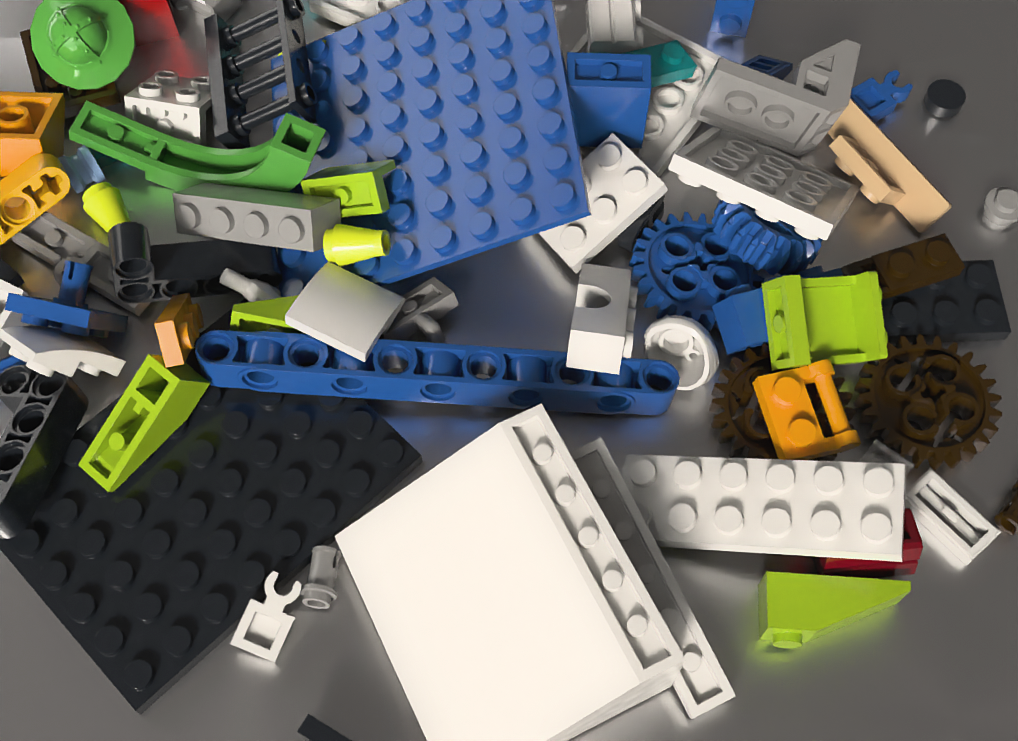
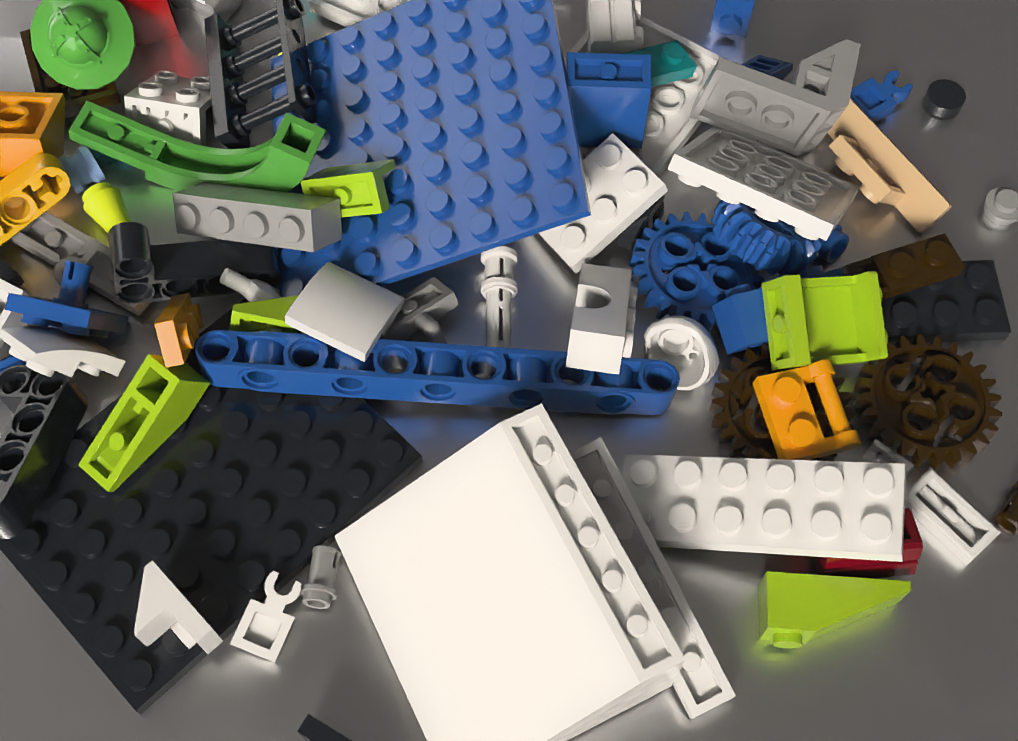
(165, 607): none -> white slope
(353, 244): neon yellow cone -> none
(499, 291): none -> white pin
(833, 246): none -> blue plate

